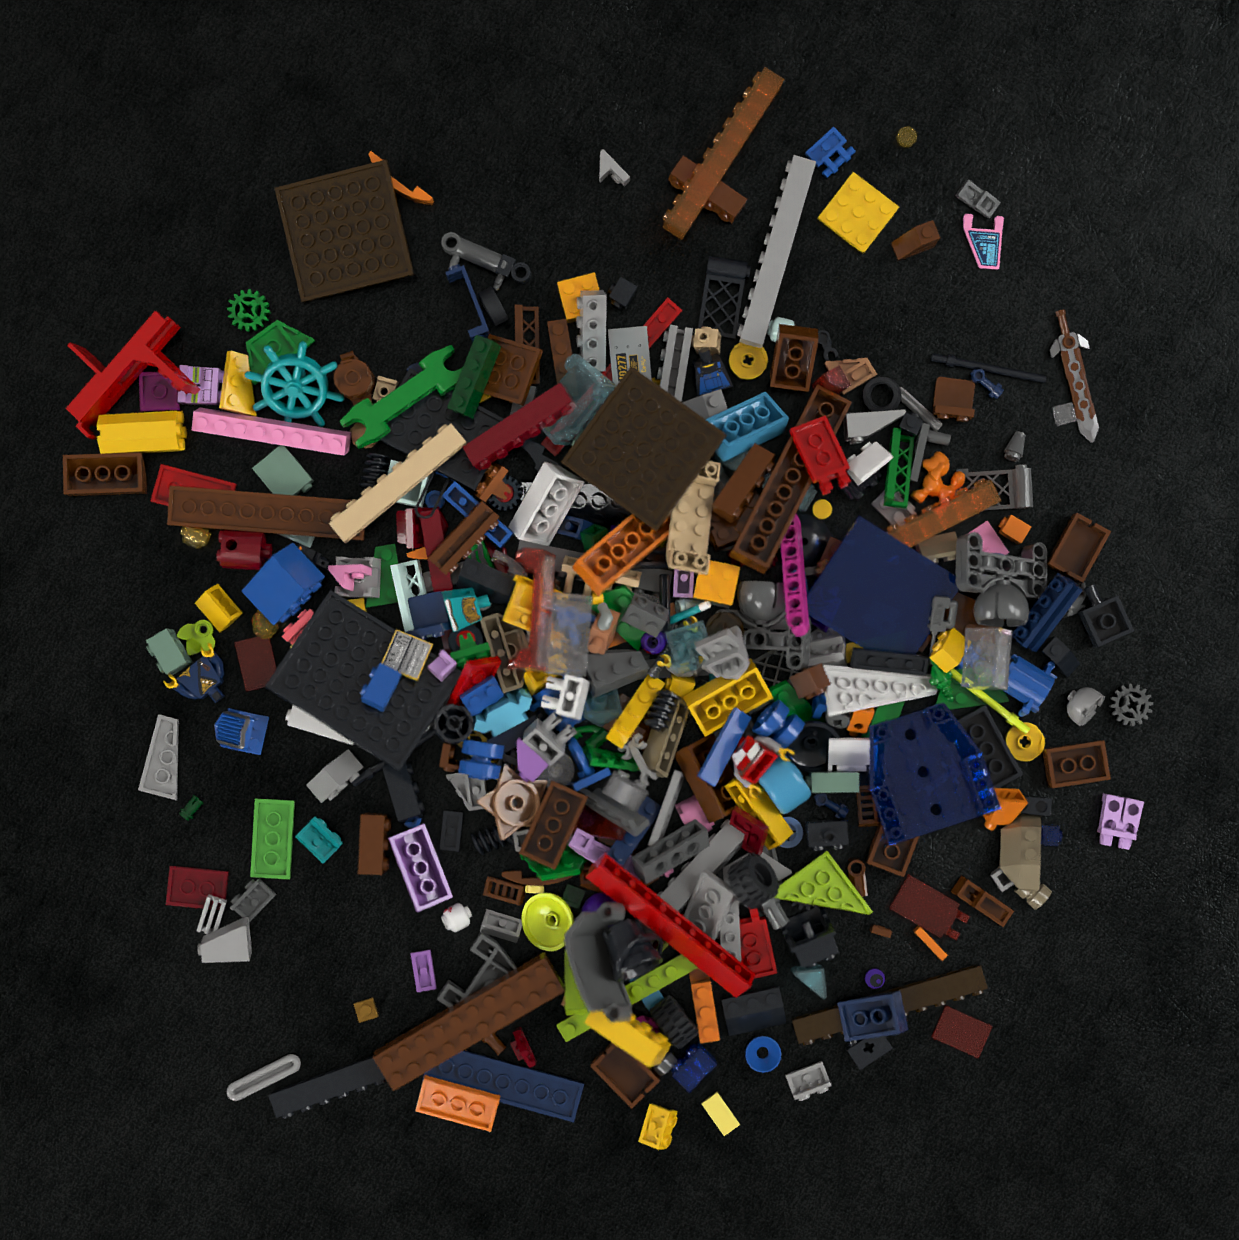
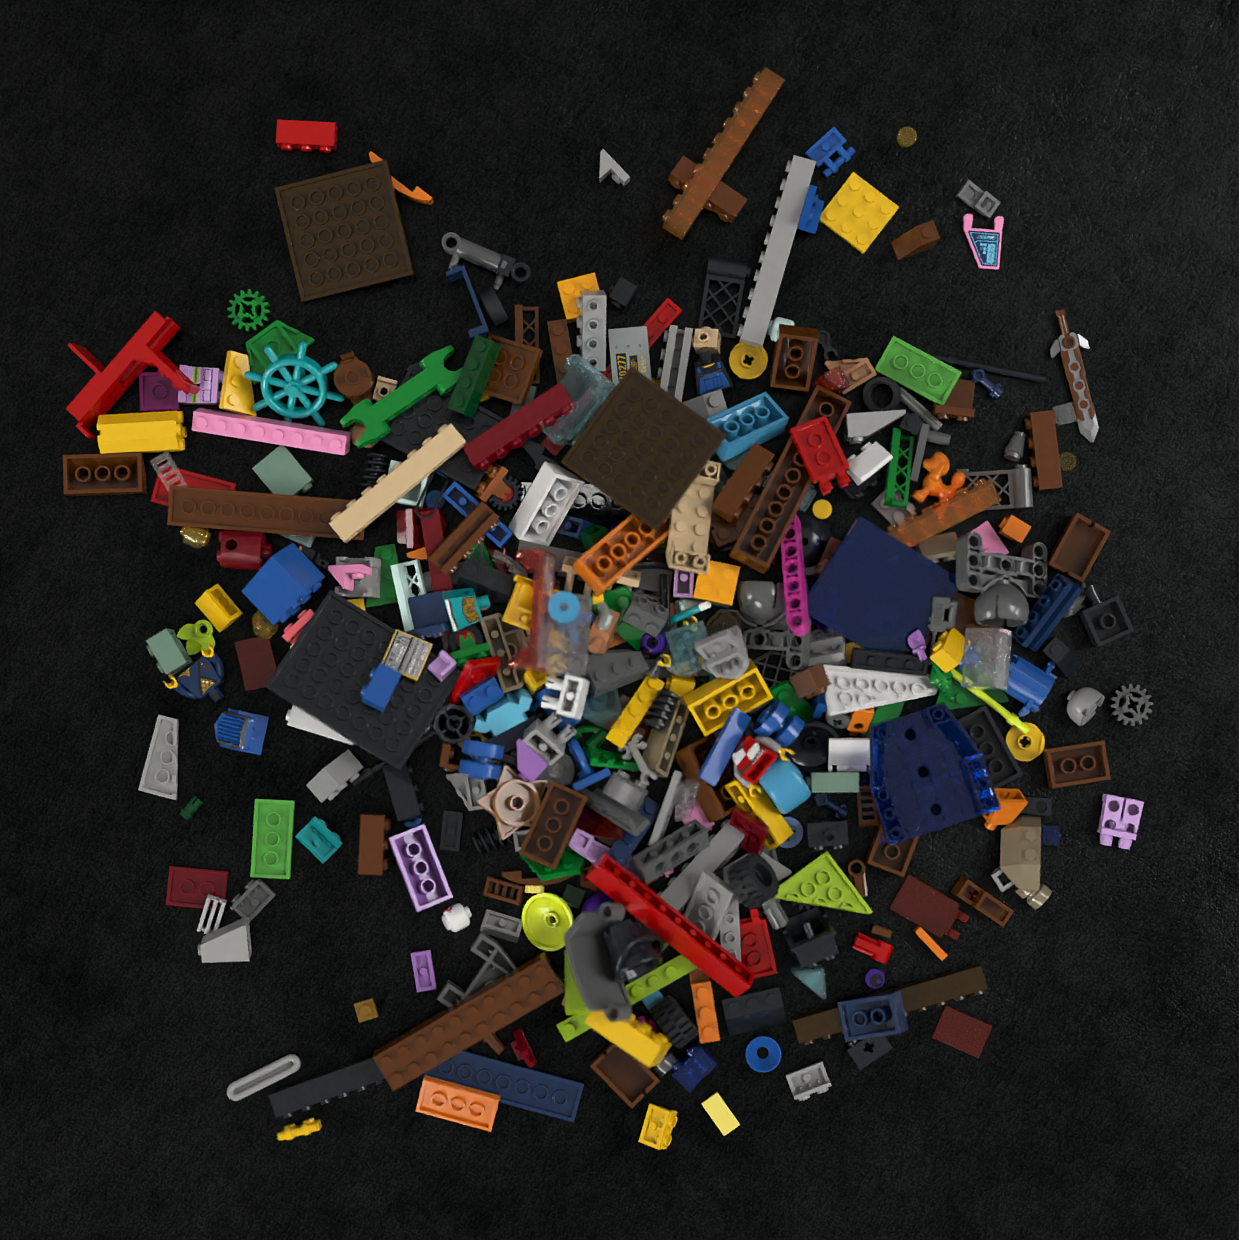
(166, 455): none -> clear slope
(291, 1130): none -> yellow plate
(306, 135): none -> red brick
(570, 601): none -> dark azure piece
(685, 798): none -> clear slope
(811, 211): none -> blue bracket
(876, 949): none -> red piece
(918, 371): none -> bright green plate
(918, 644): none -> medium lavender piece
(1044, 450): none -> reddish brown brick
(1067, 461): none -> clear yellow tile

